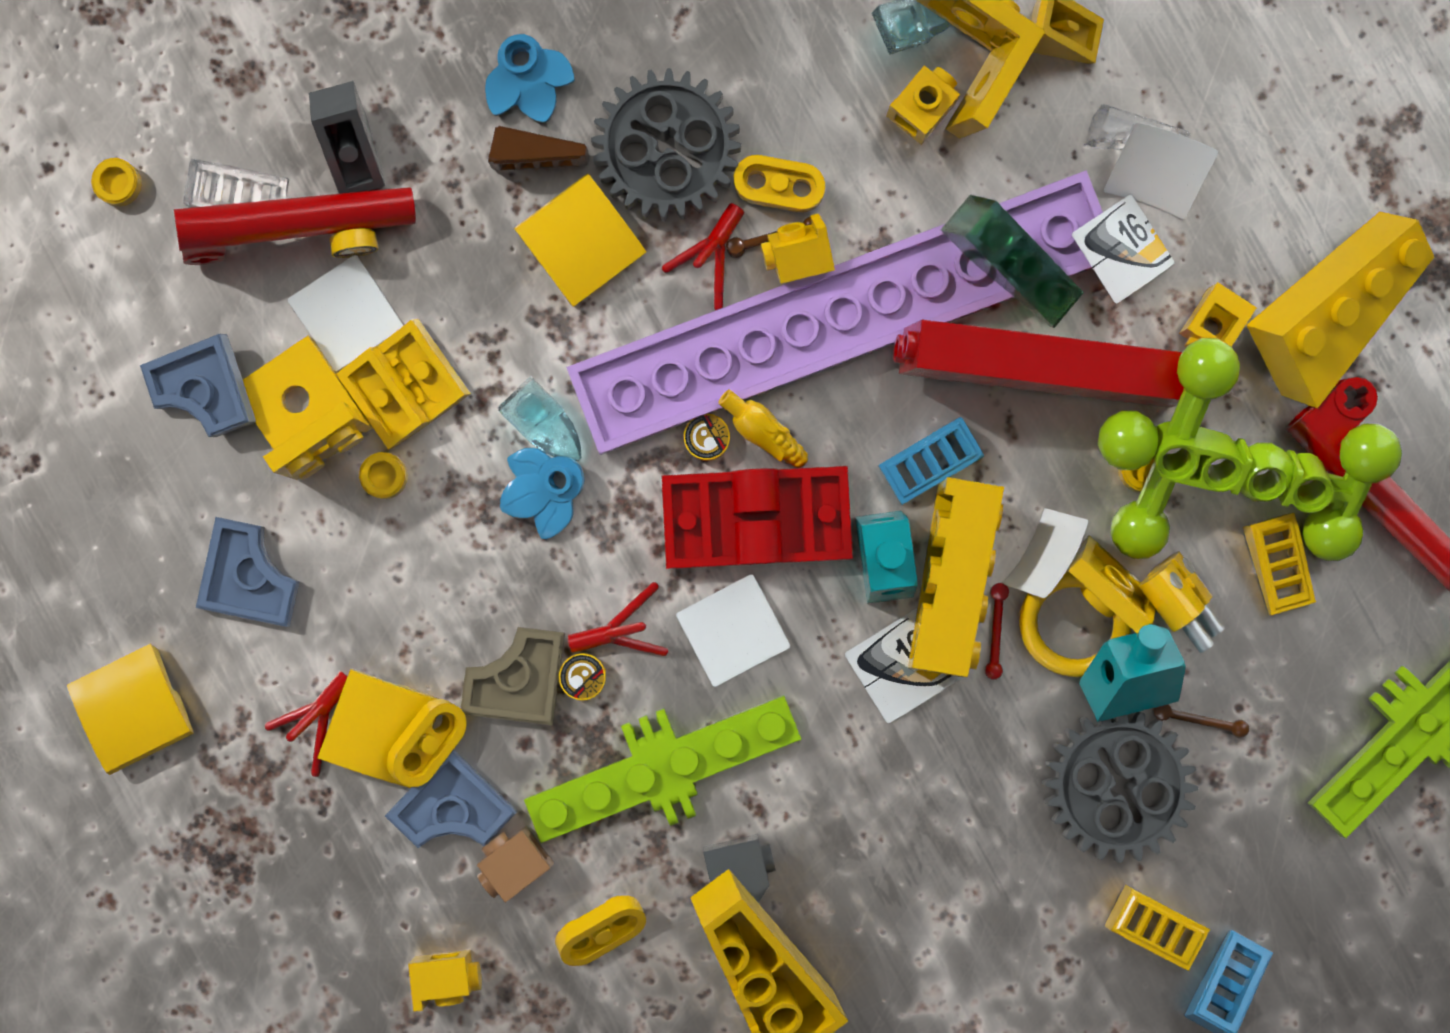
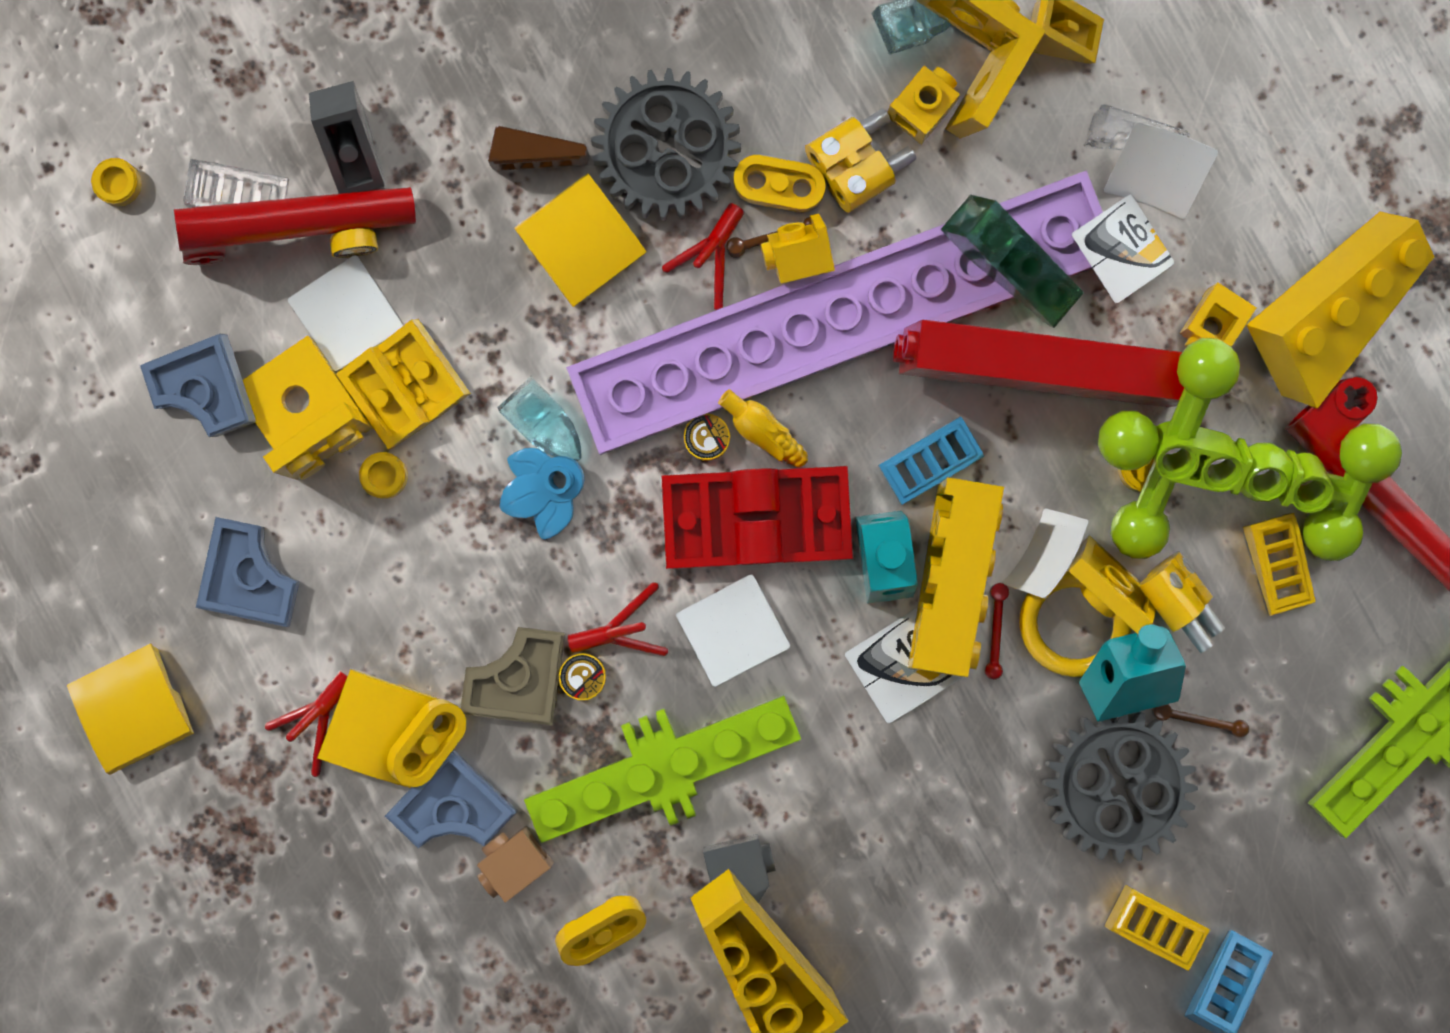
(443, 978): yellow brick -> none
(528, 85): dark azure plate -> none
(852, 164): none -> yellow piece

